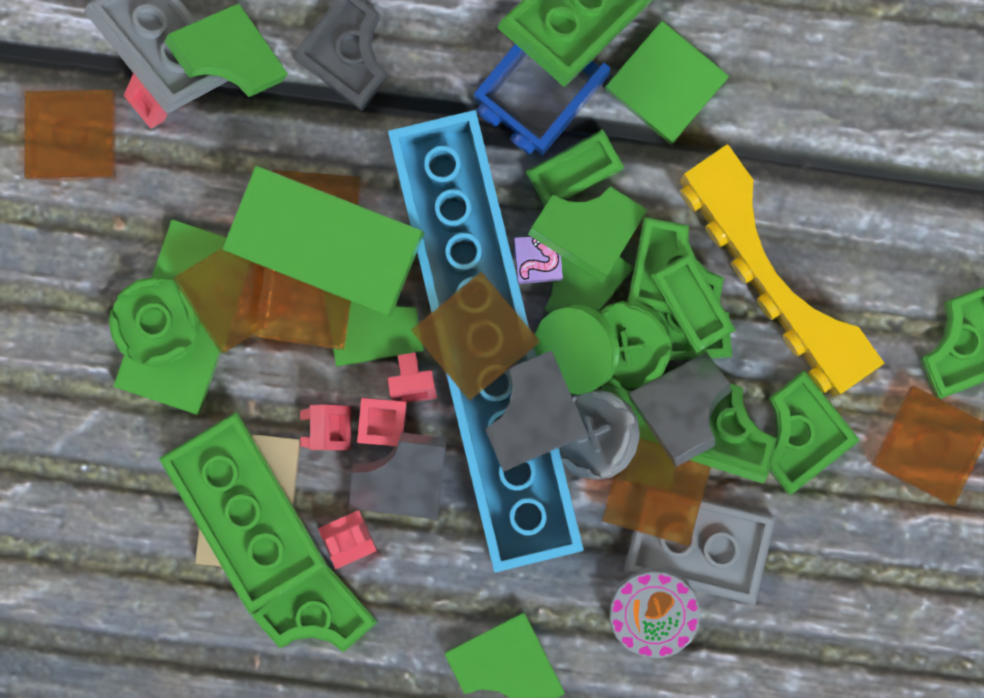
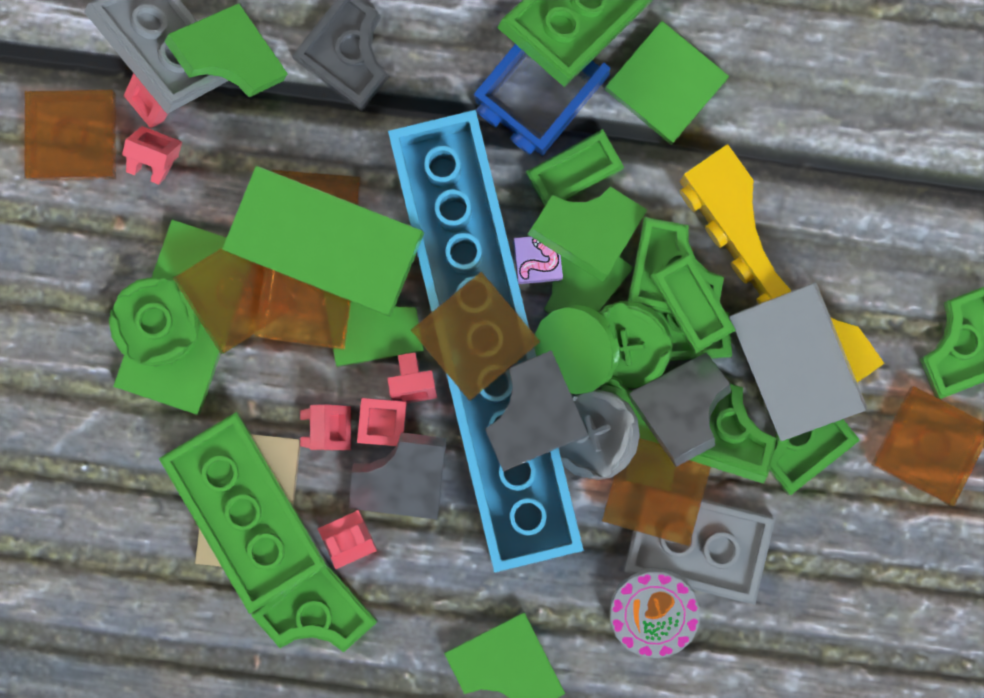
(153, 150): none -> coral tile
(798, 362): none -> light grey tile

